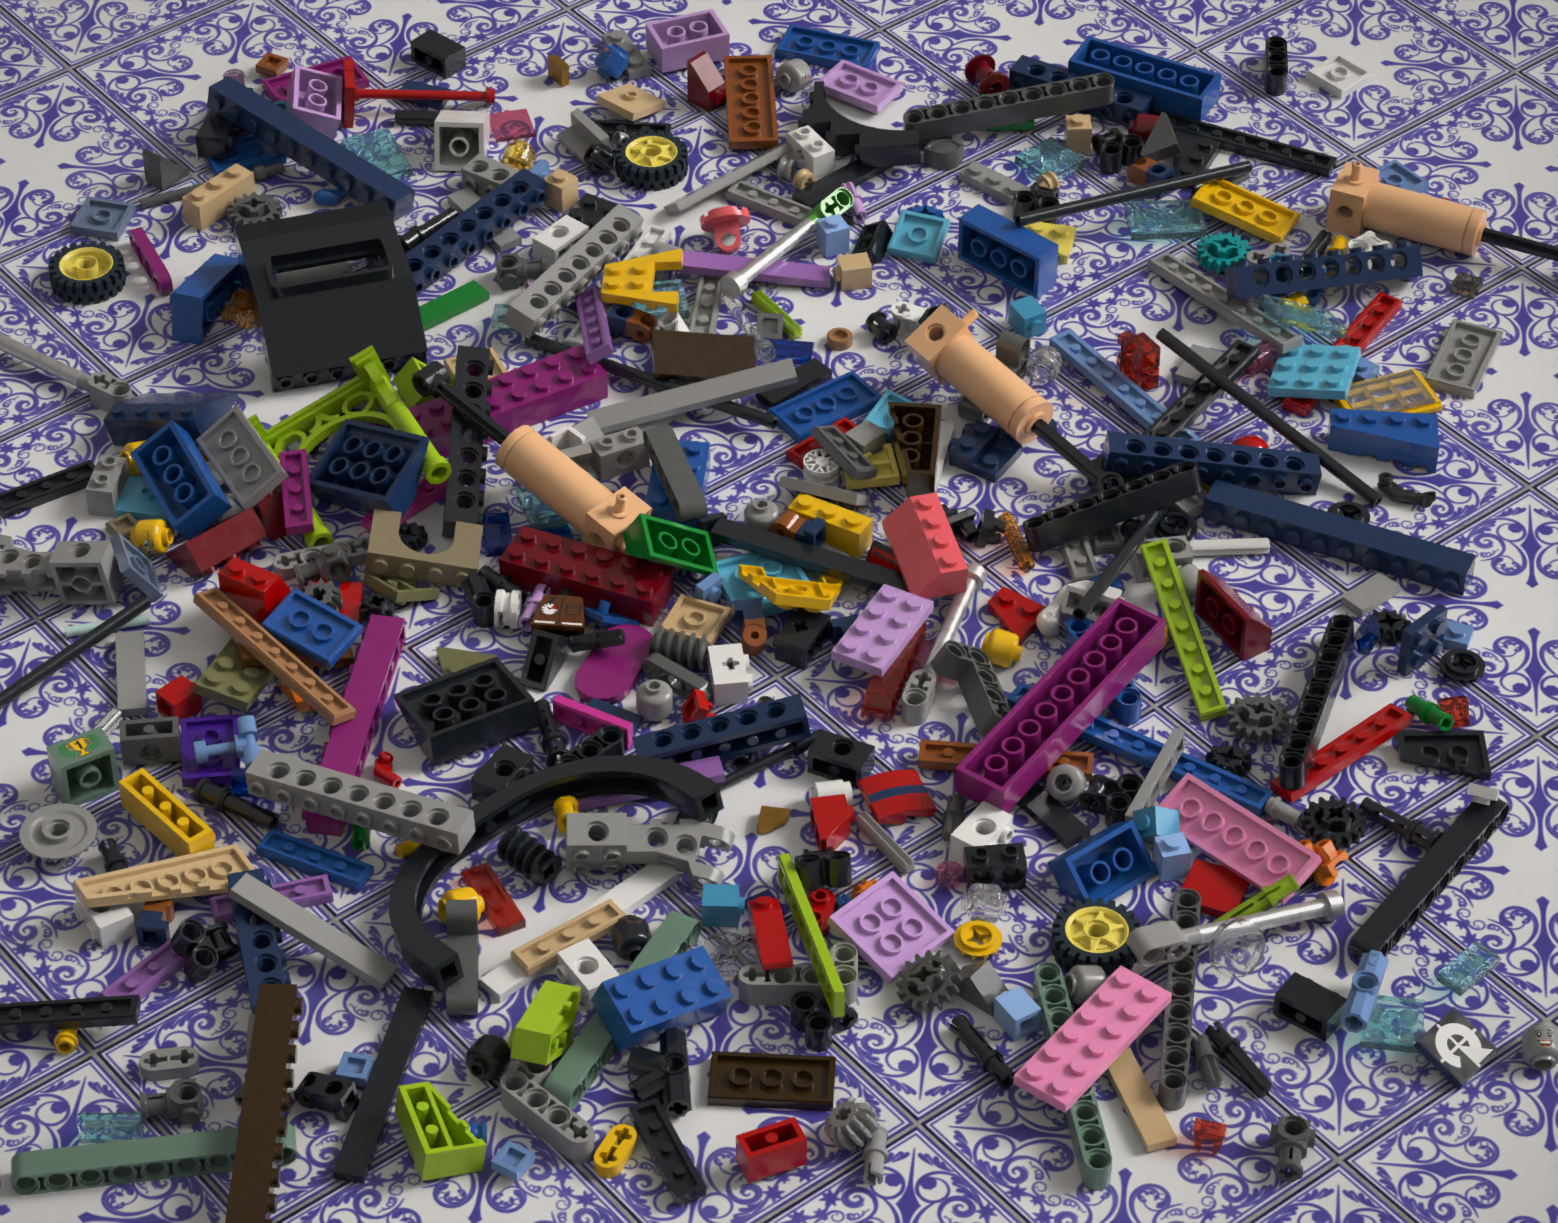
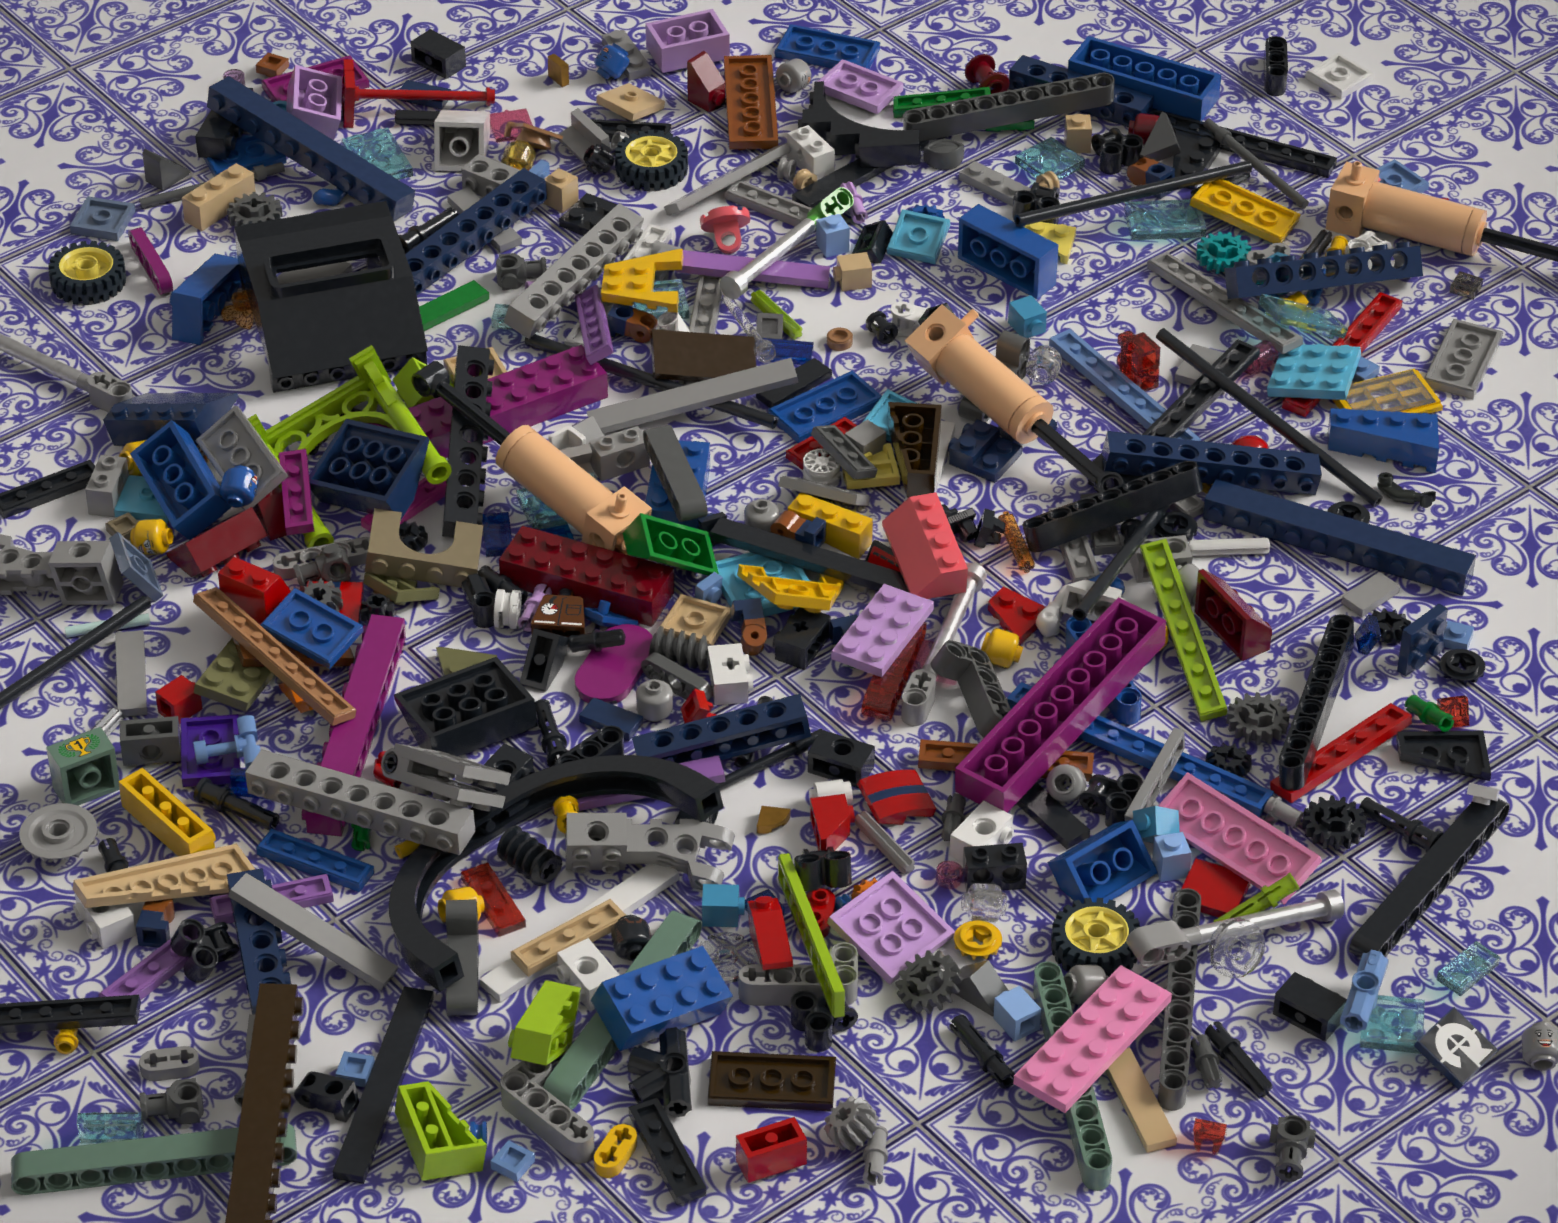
(239, 486): none -> blue head
(435, 771): none -> light grey hinge
(488, 1057): black head -> none
(535, 136): none -> medium nougat hat
(558, 239): white brick -> none
(588, 719): dark pink tile -> none
(907, 102): none -> green tile
(1224, 137): none -> dark grey bar
(1325, 873): orange hips -> none

